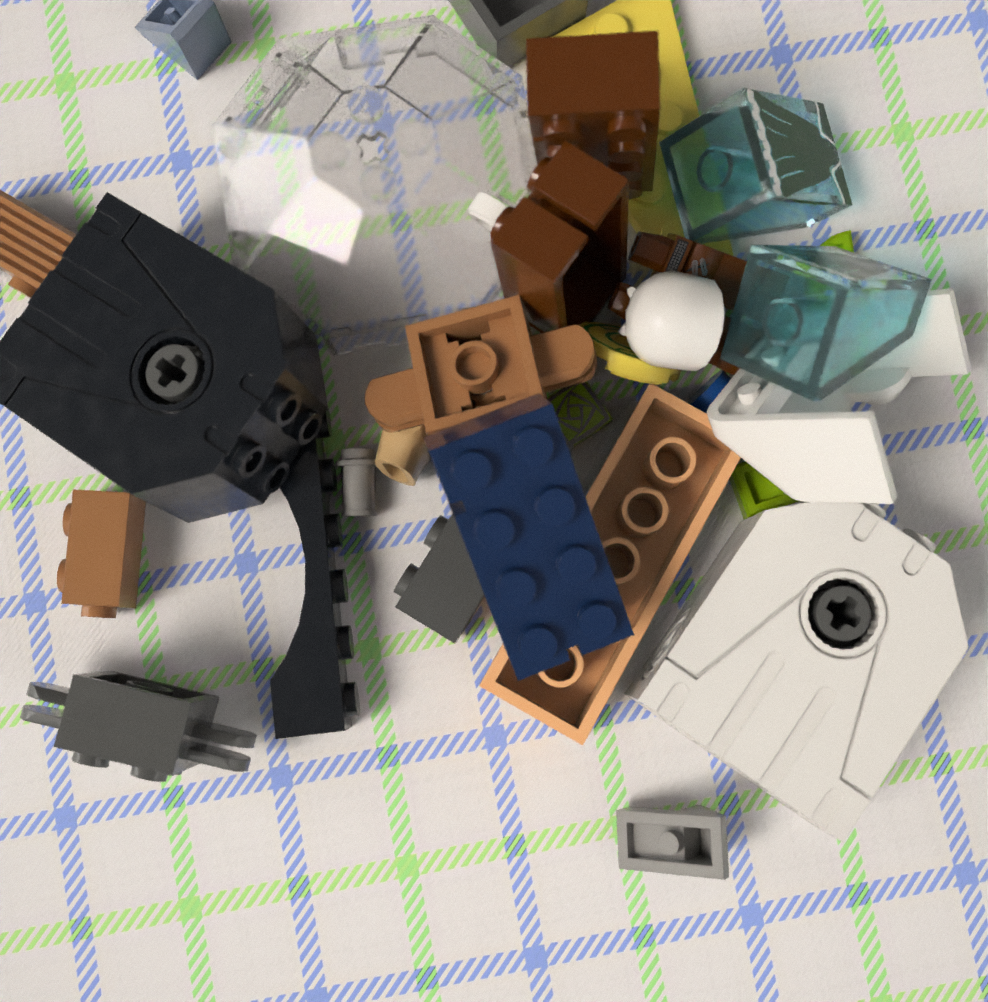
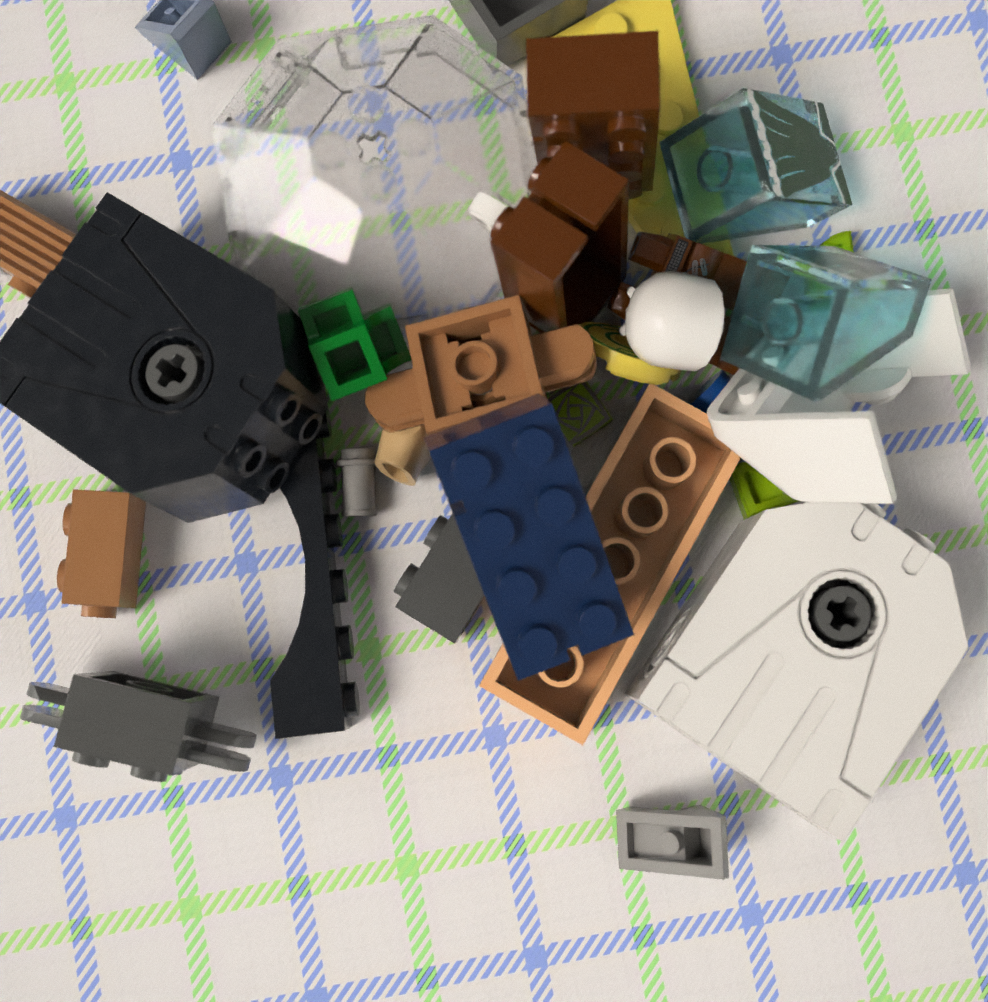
(350, 345): none -> green brick

